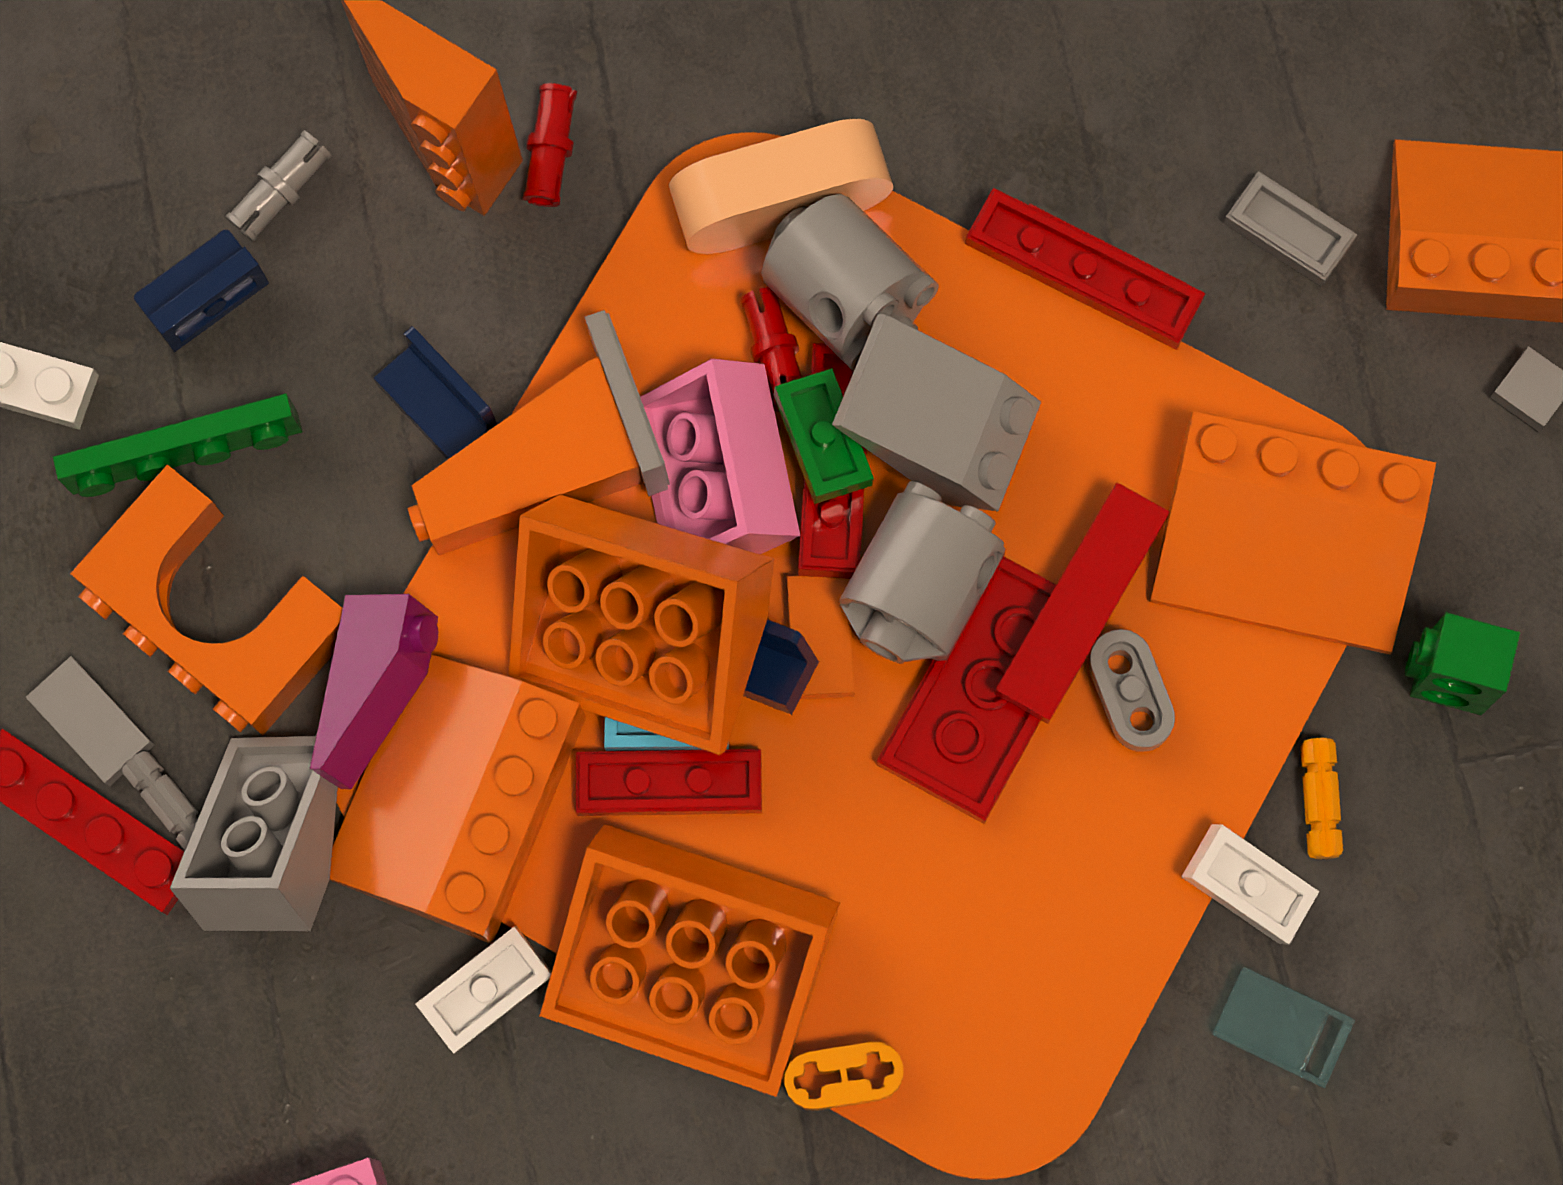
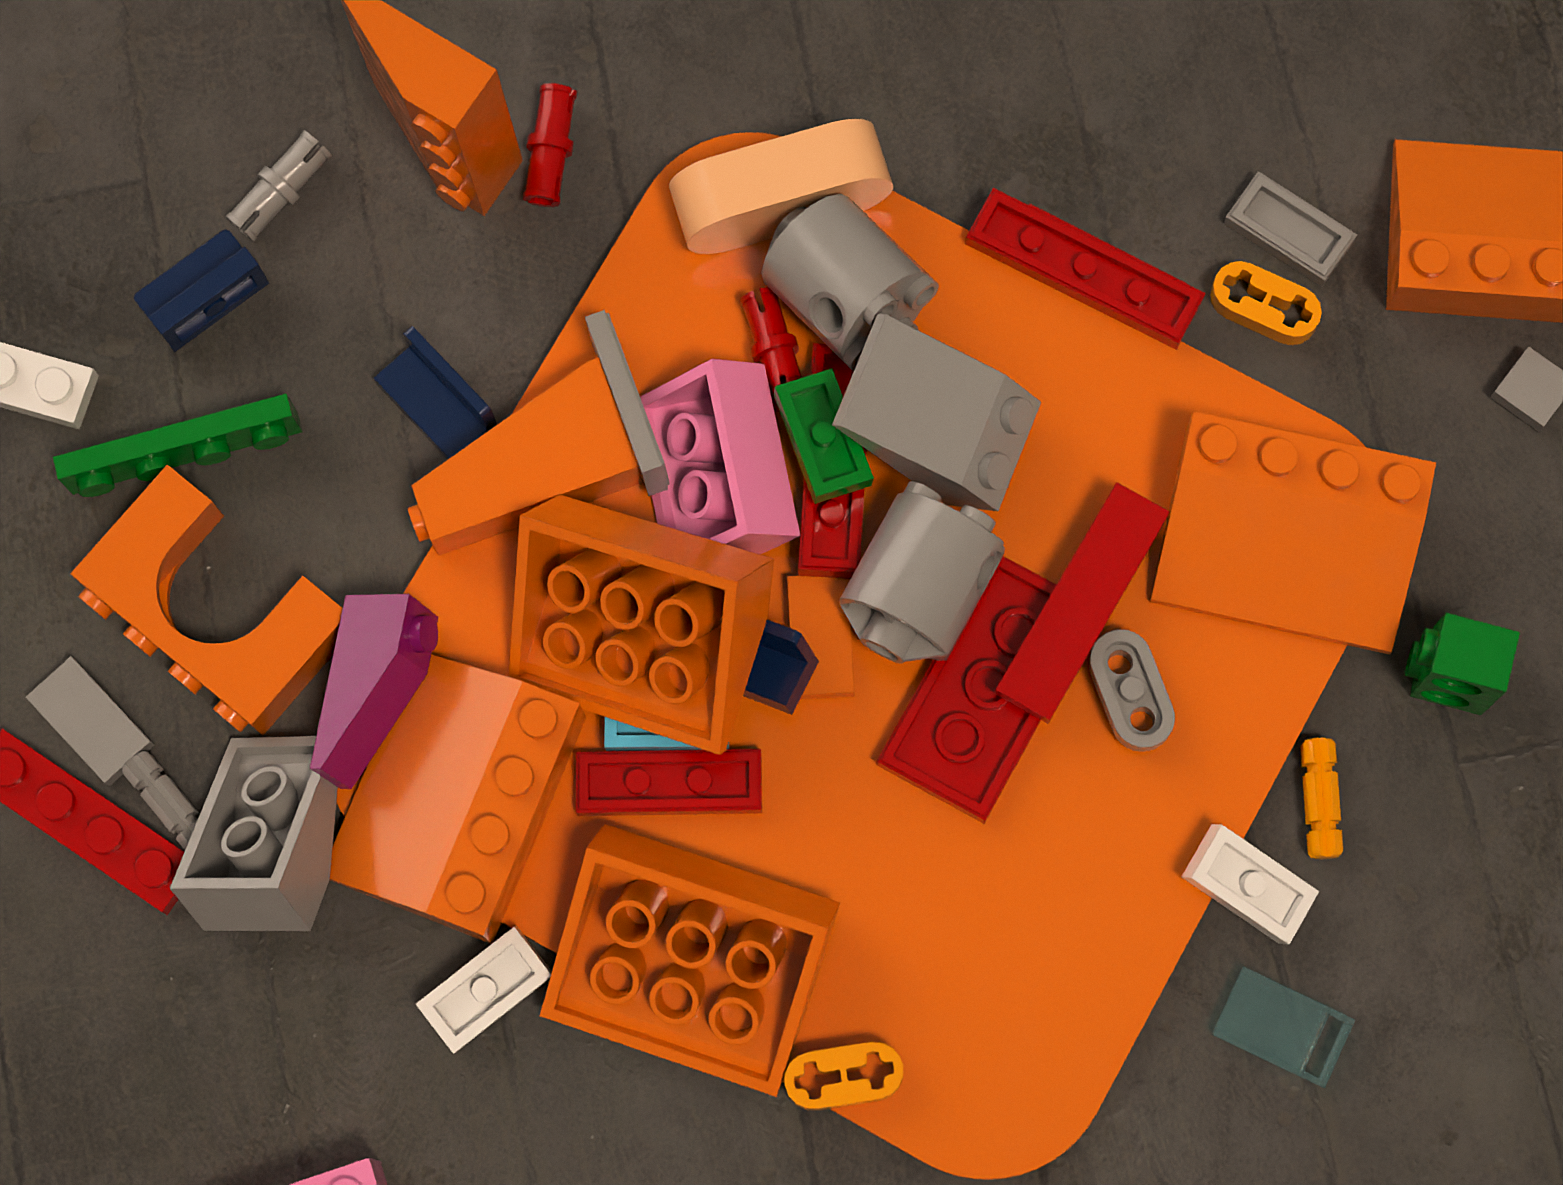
(1259, 315): none -> light orange beam

